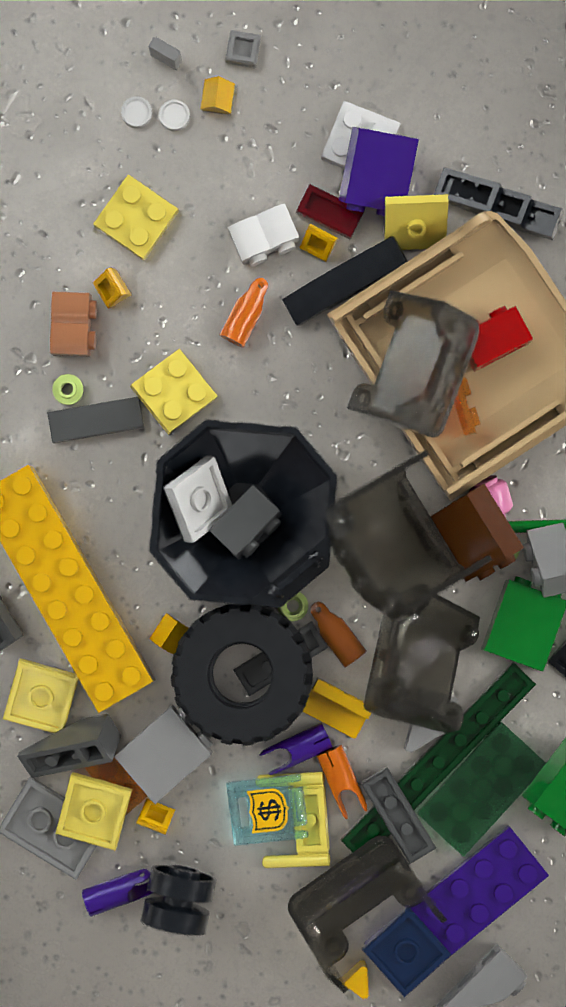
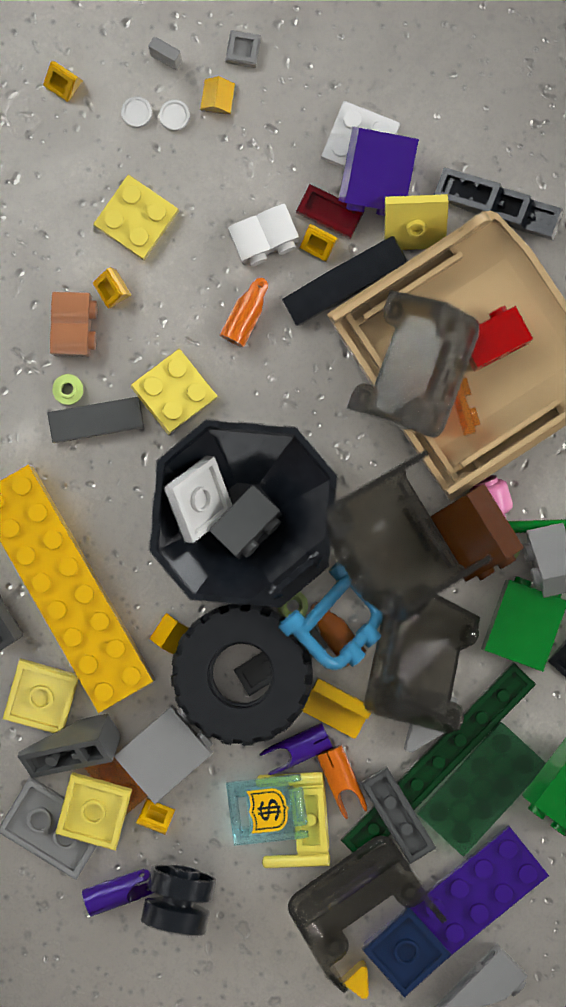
(61, 81): none -> yellow slope
(352, 651): none -> dark azure bar

